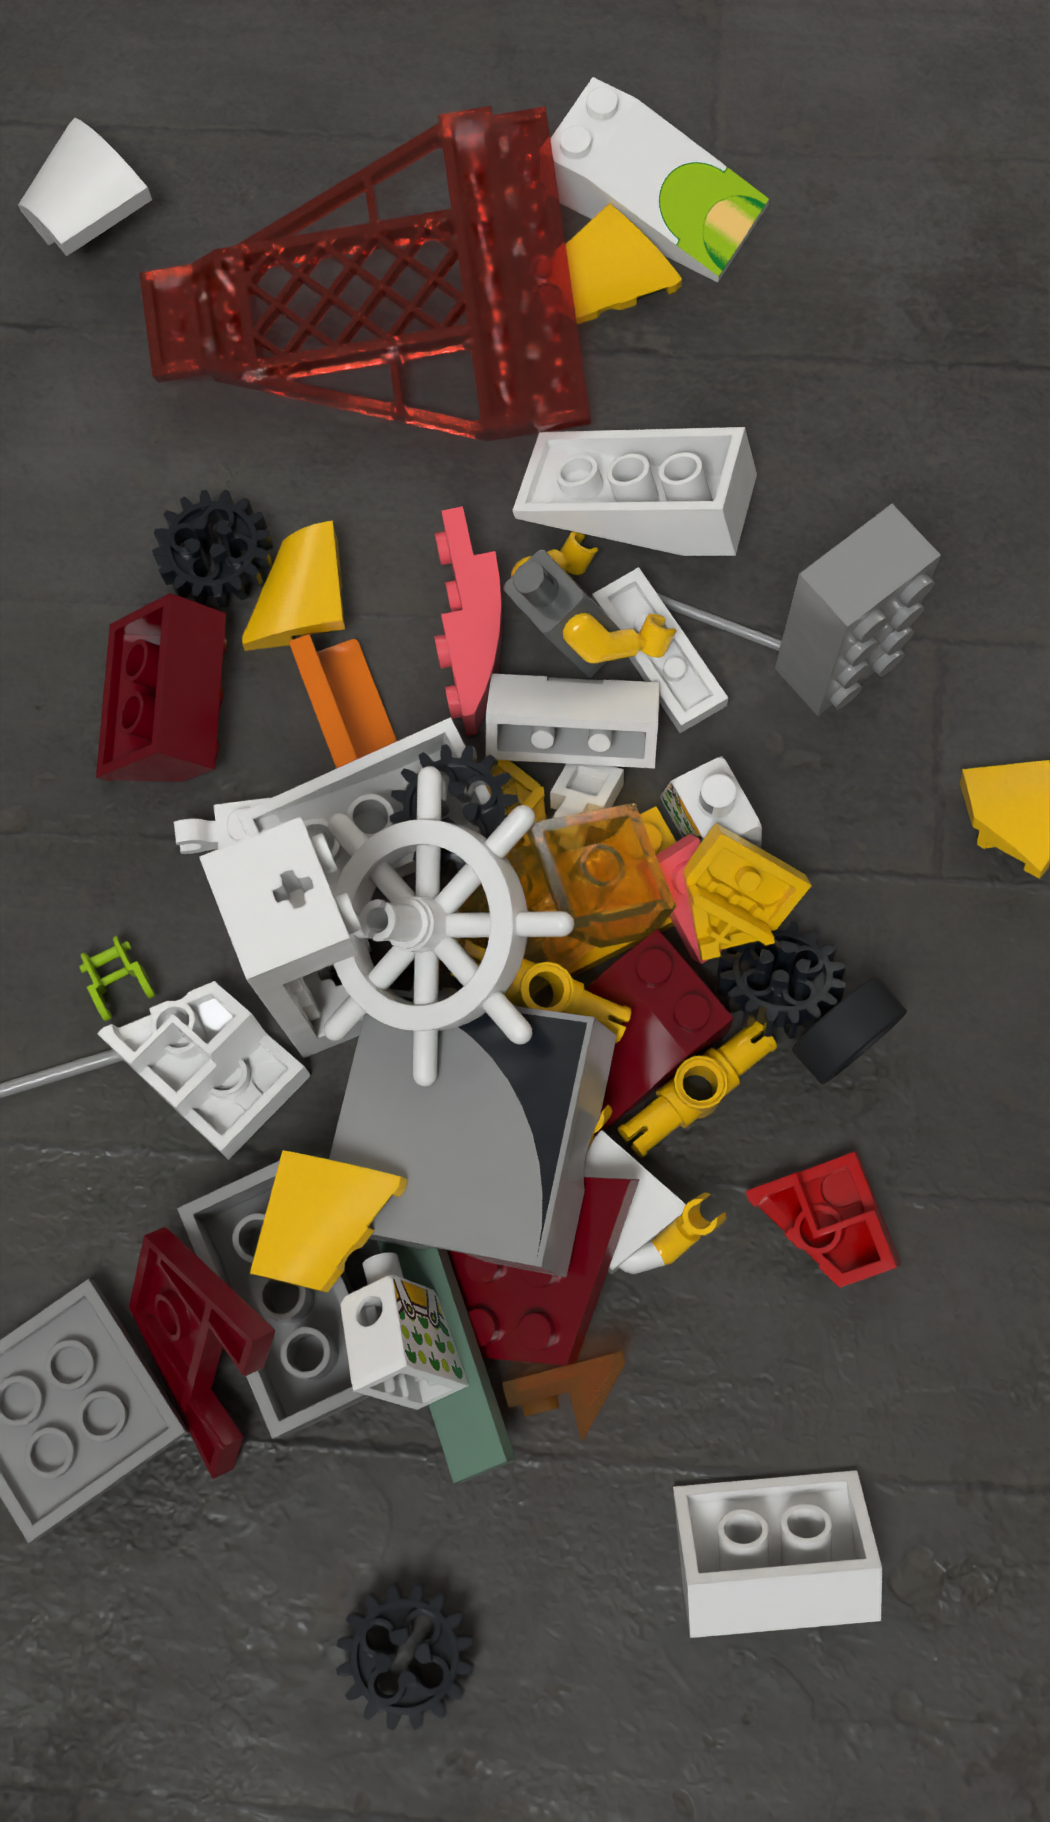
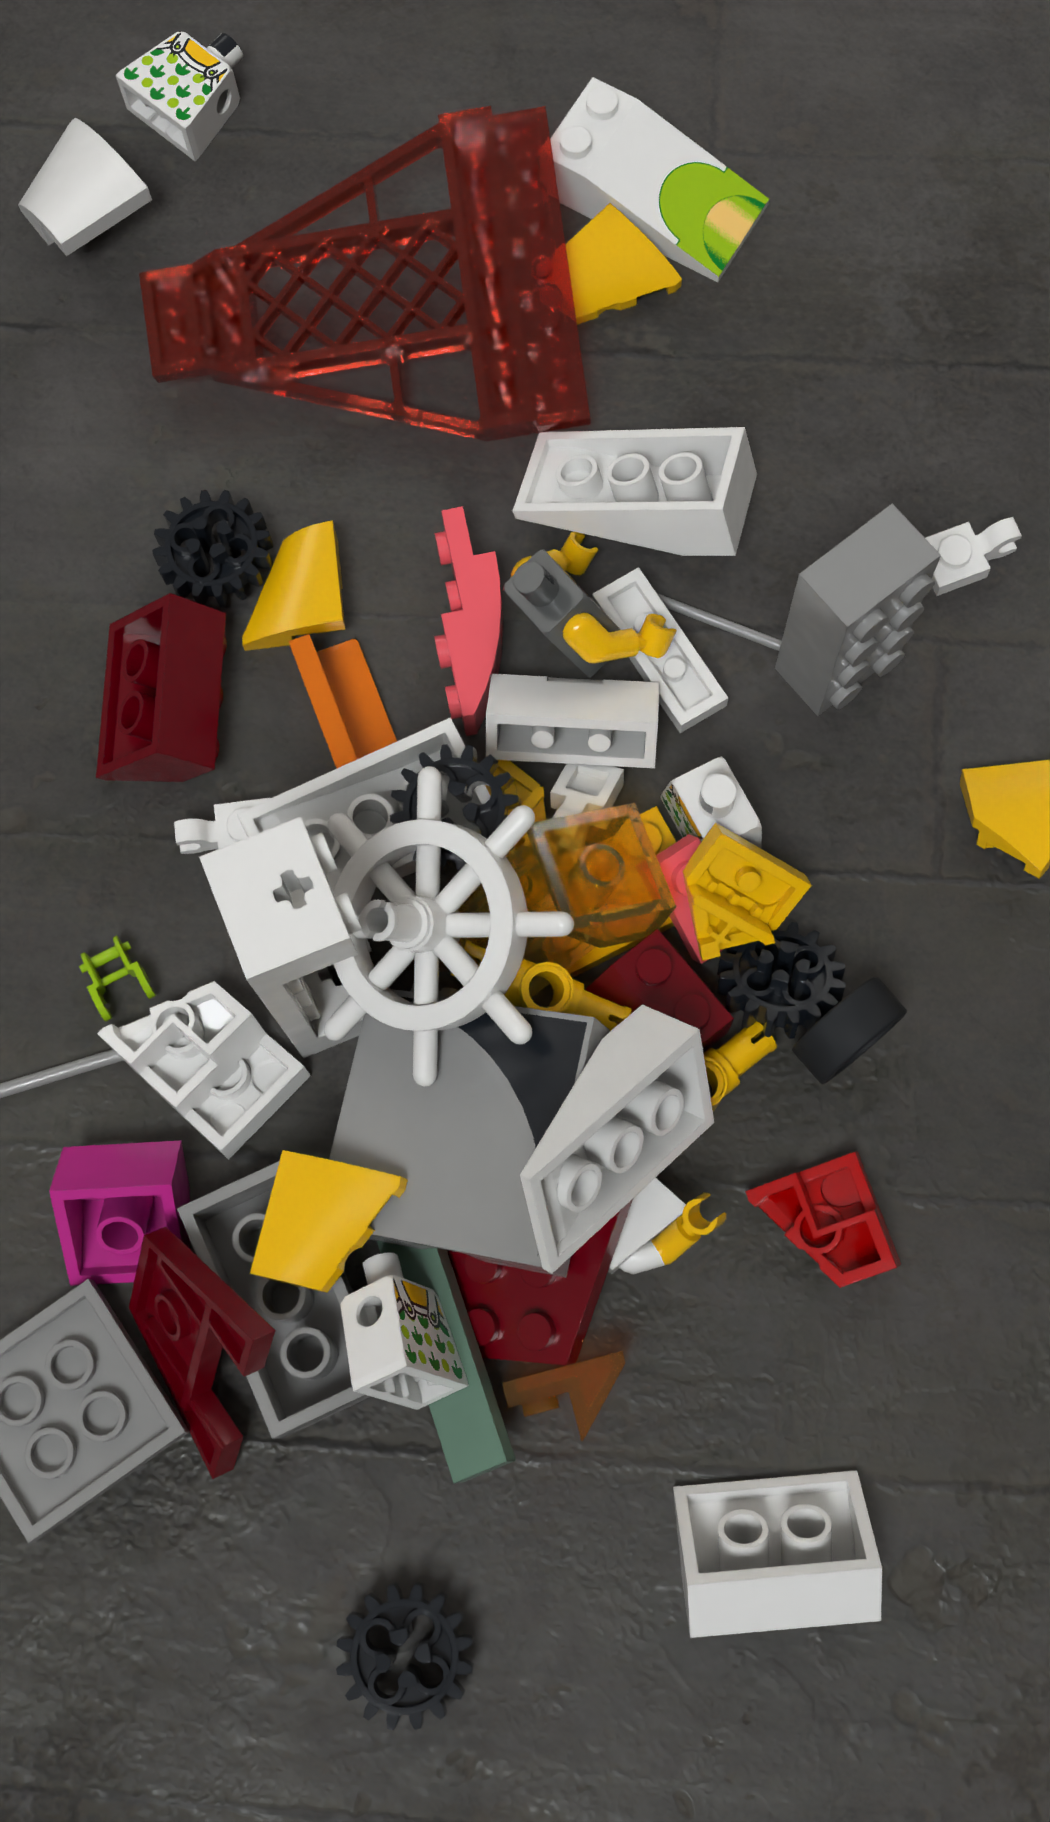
(113, 1198): none -> dark pink slope
(184, 89): none -> white torso
(616, 1130): none -> white slope
(966, 554): none -> white plate

